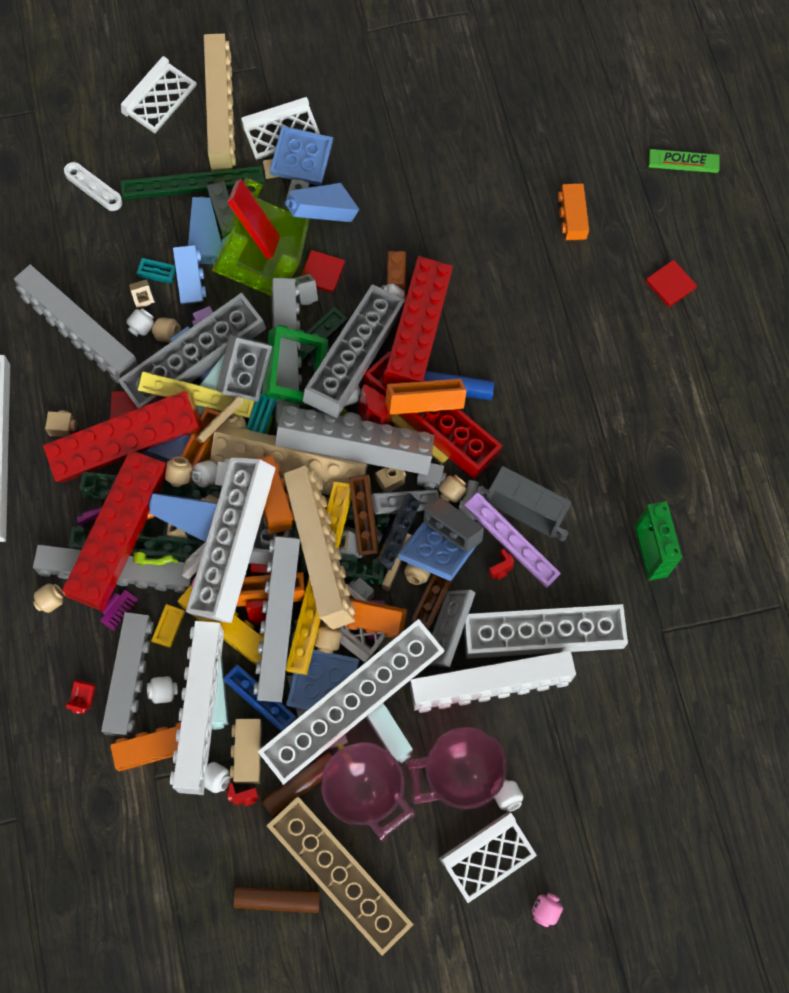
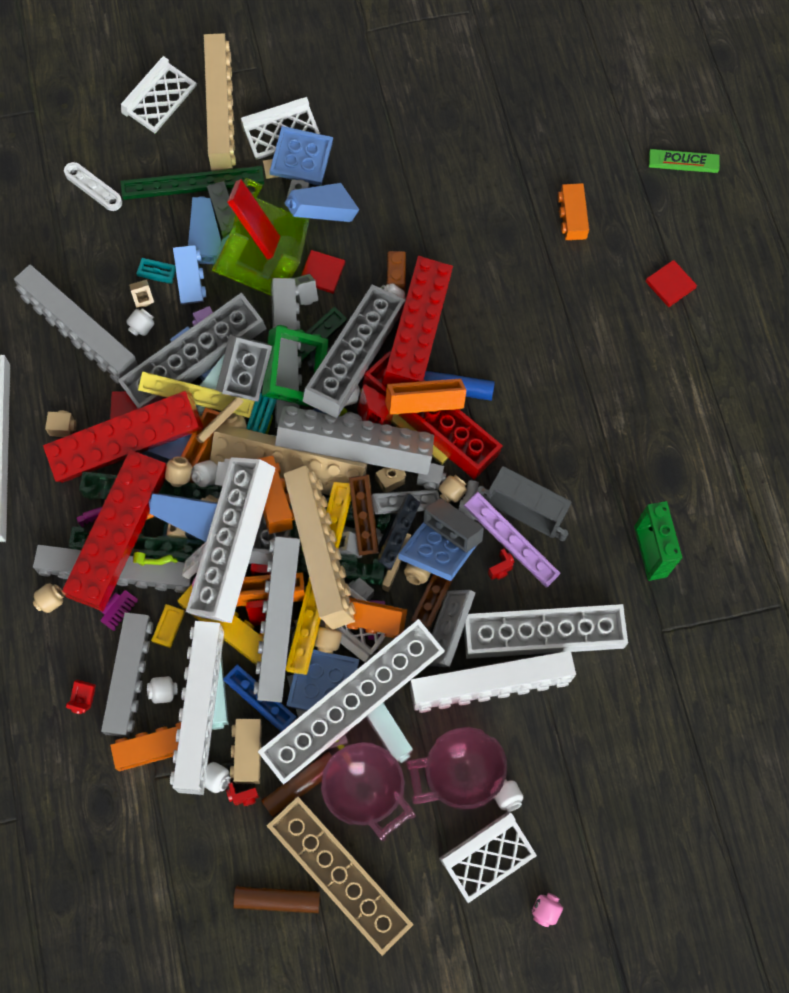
(165, 329): tan head -> none

